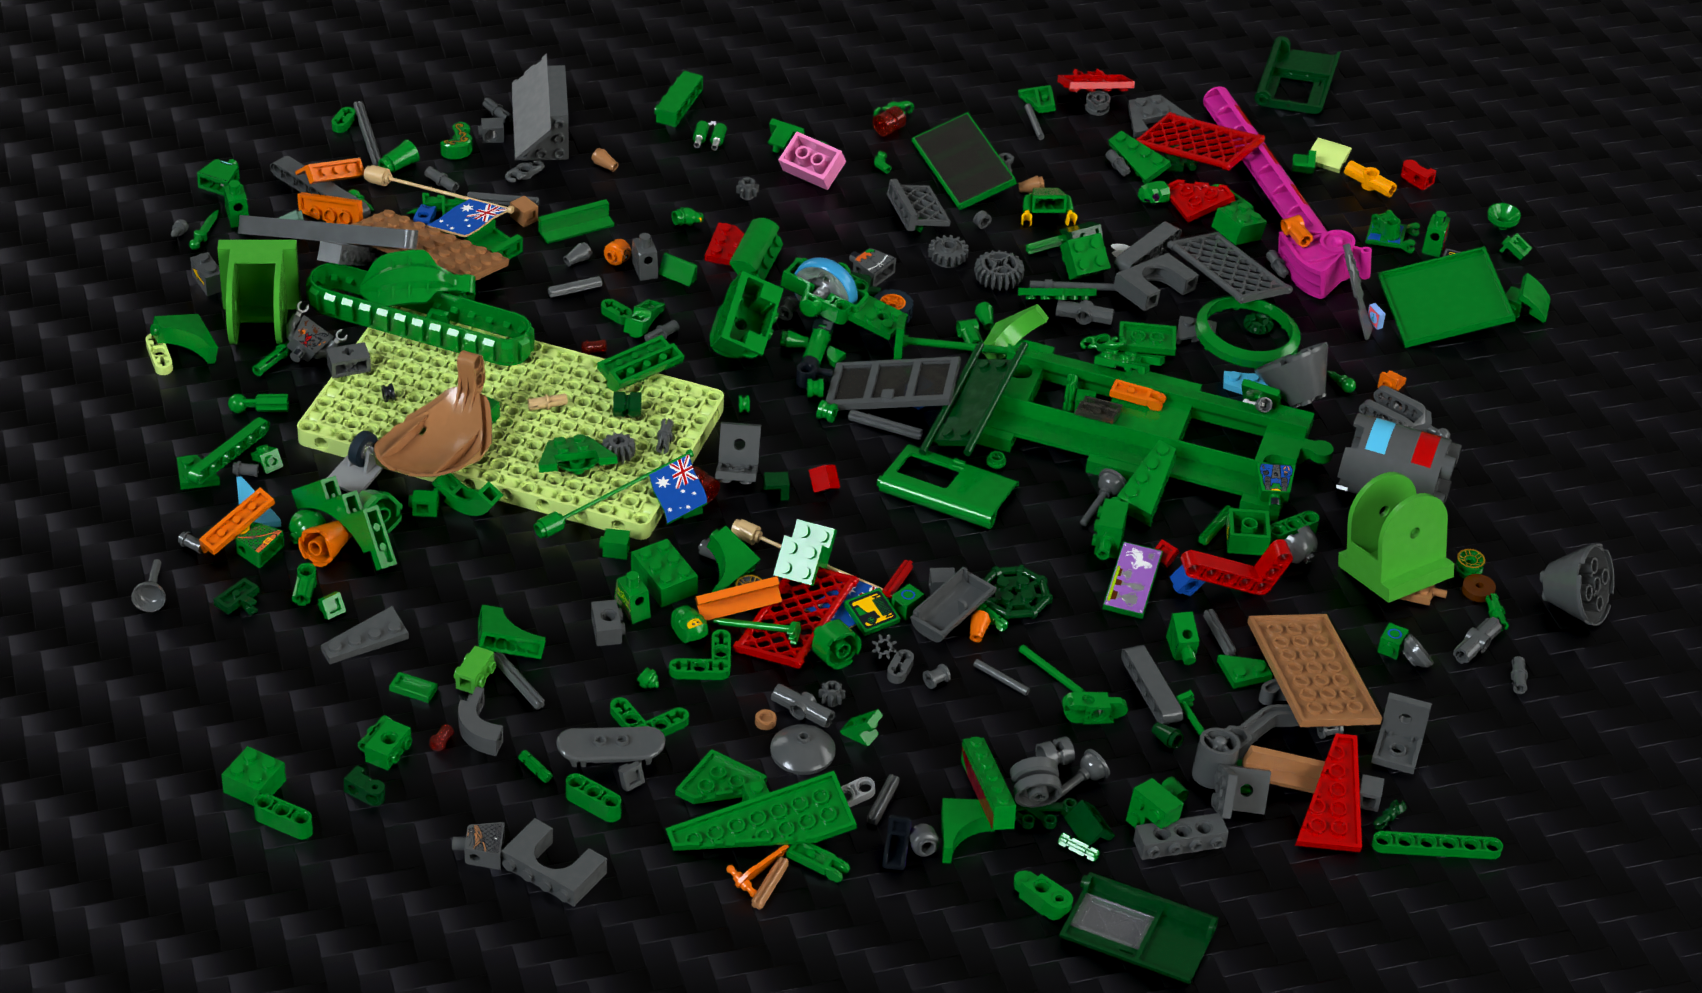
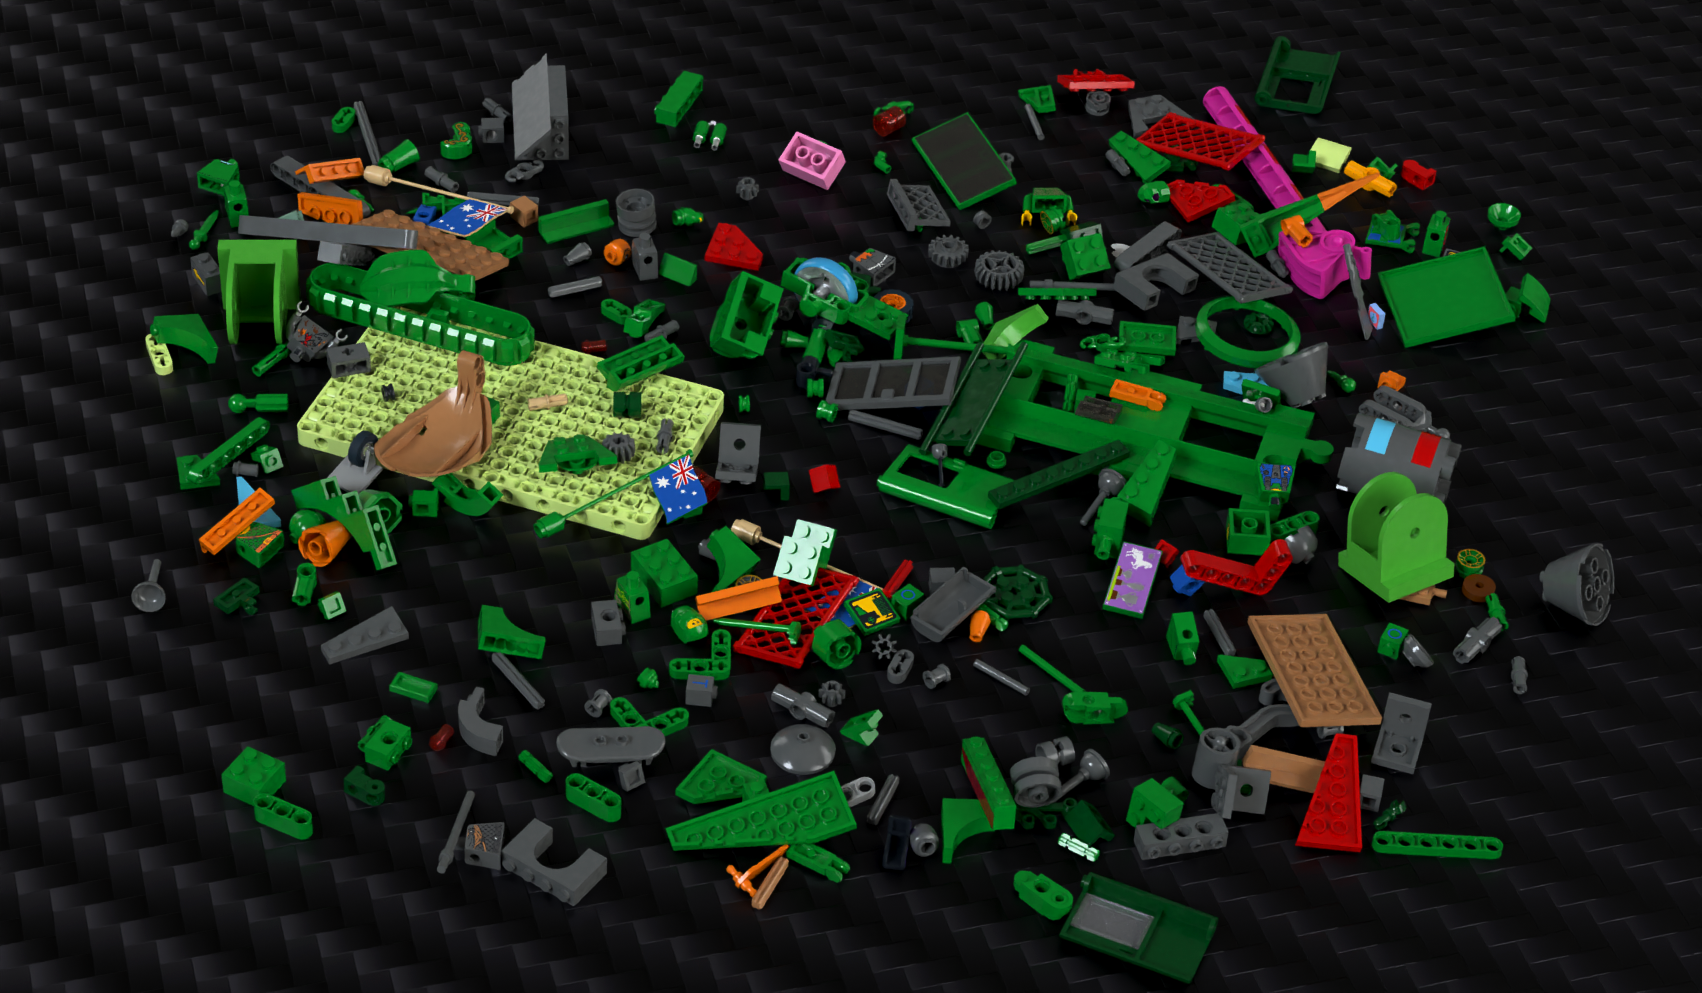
(186, 539): dark grey pin -> none
(446, 855): none -> dark grey bar
(474, 669): bright green brick -> none
(598, 702): none -> dark grey bush
(604, 159): medium nougat cone -> none
(615, 543): green brick -> none
(636, 212): none -> dark grey wheel
(700, 690): none -> dark grey brick
(757, 248): green brick -> none
(765, 719): medium nougat tile -> none
(781, 134): green piece -> none
(848, 343): none -> dark green plate
(940, 452): none -> hinge
(1028, 185): medium nougat cone -> none
(1052, 219): none -> green wheel
(1058, 474): none -> dark green plate
(1152, 685): dark grey beam -> none
(1214, 527): green axle -> none
(1264, 230): none -> green plate
(1384, 170): none -> green bracket

